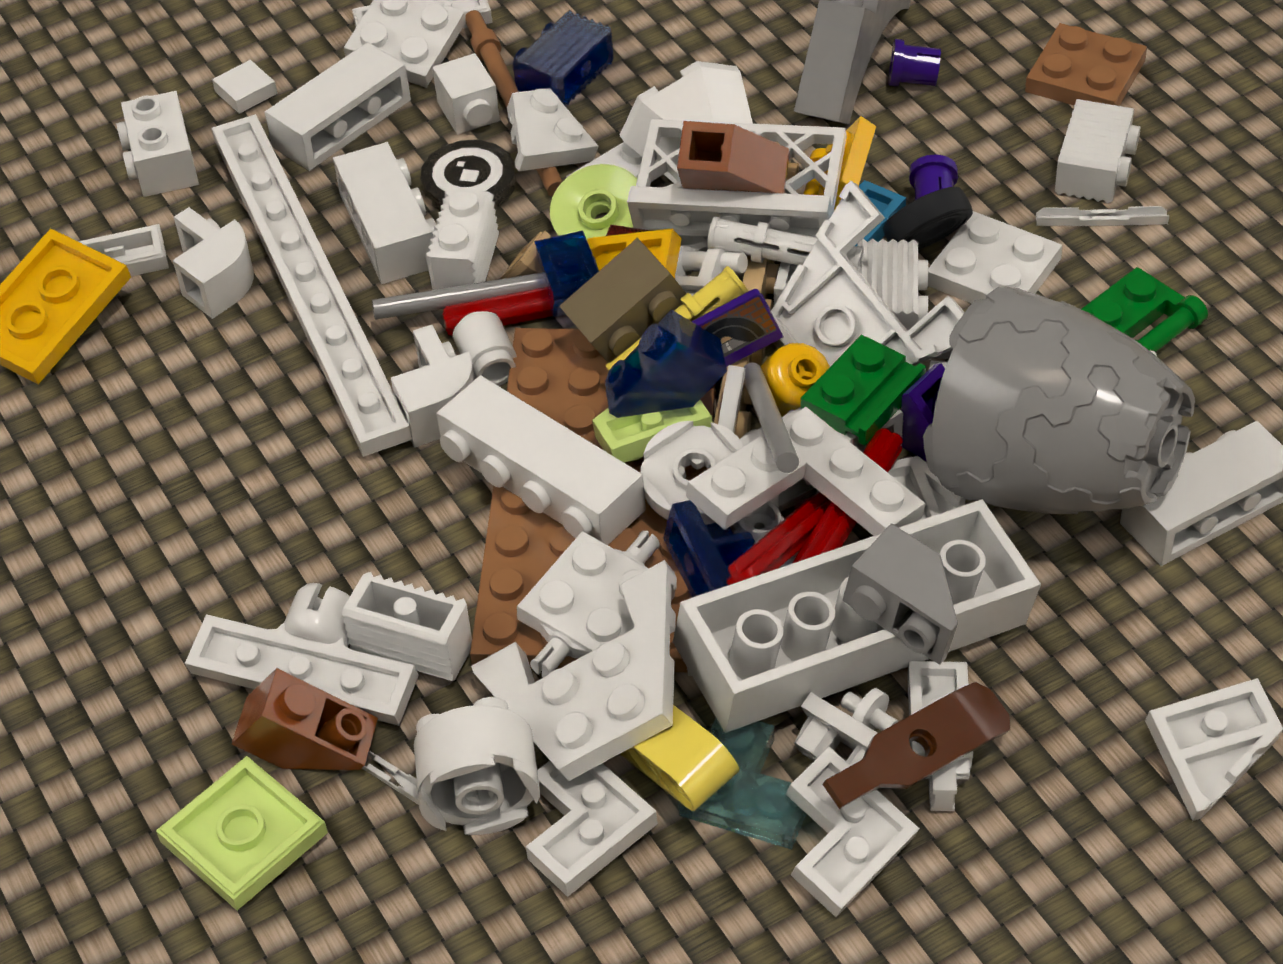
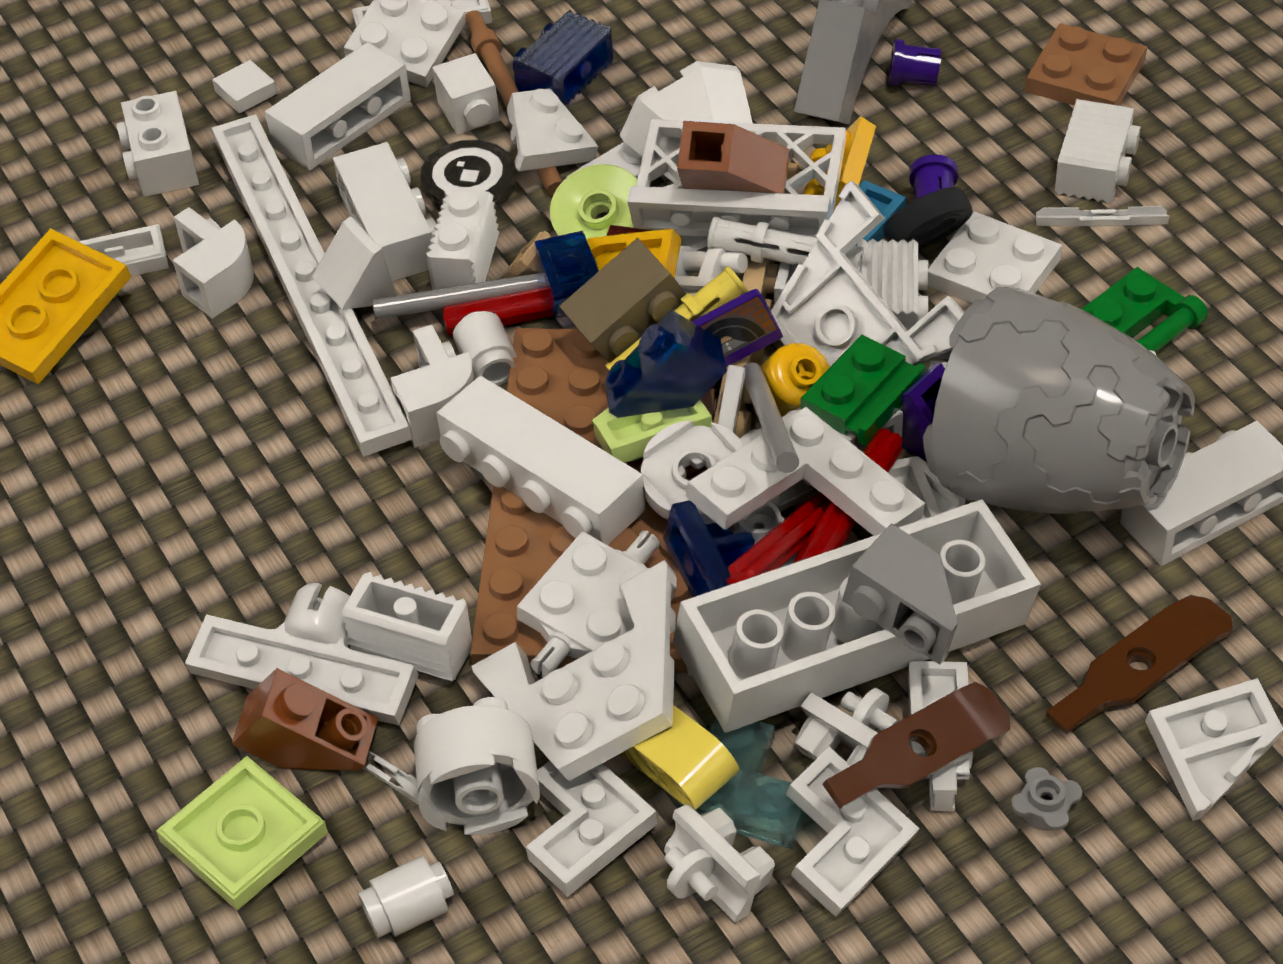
(354, 268): none -> white slope
(406, 897): none -> white brick
(709, 865): none -> white hips
(1046, 813): none -> light grey plate
(1161, 642): none -> reddish brown piece

